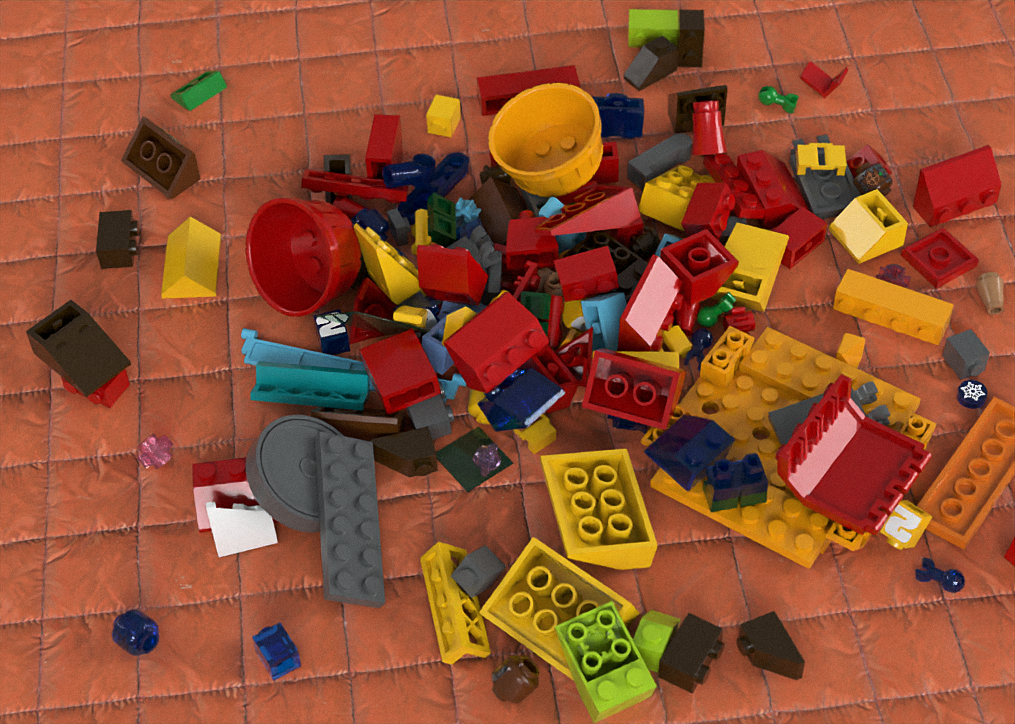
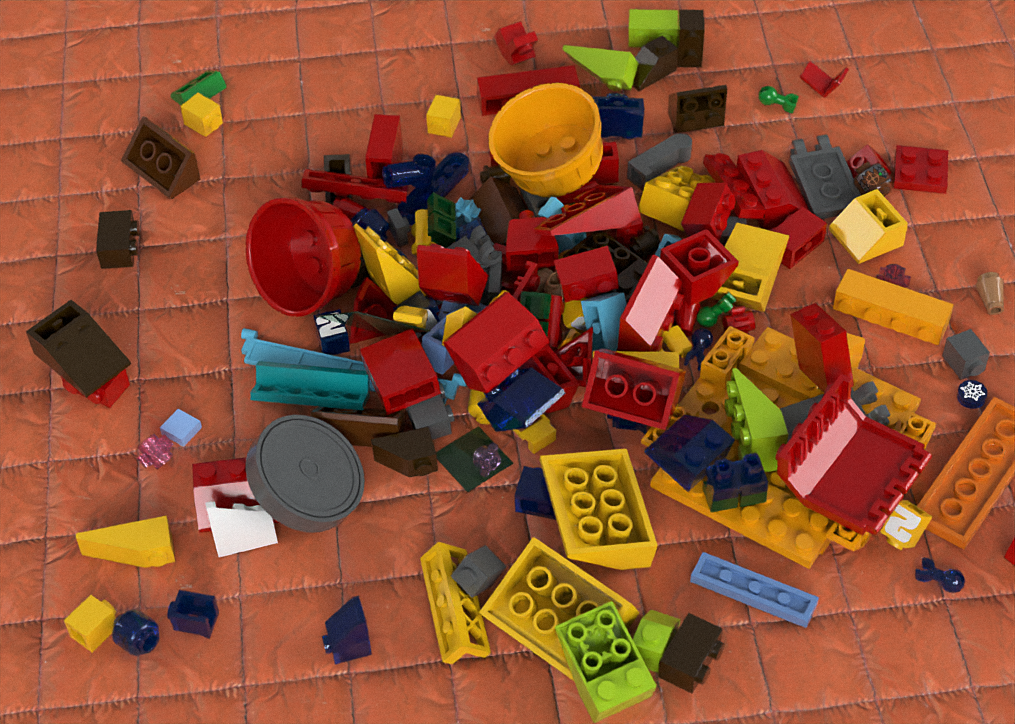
(91, 622): none -> yellow brick
(134, 543): none -> yellow slope
(180, 427): none -> light blue tile
(191, 261): yellow slope -> none
(195, 604): none -> clear blue window
(201, 114): none -> yellow brick
(276, 651): clear blue brick -> none
(347, 633): none -> clear blue slope
(349, 521): dark grey plate -> none
(515, 43): none -> red brick
(515, 679): reddish brown head -> none
(533, 495): none -> clear blue slope
(610, 67): none -> lime slope
(707, 129): red plant -> none
(754, 589): none -> medium blue plate
(756, 421): none -> lime slope
(770, 646): dark brown slope -> none
(808, 158): yellow piece -> none
(820, 346): none -> red brick
(921, 169): none -> red plate
(939, 257): red tile -> none
(957, 186): red slope -> none

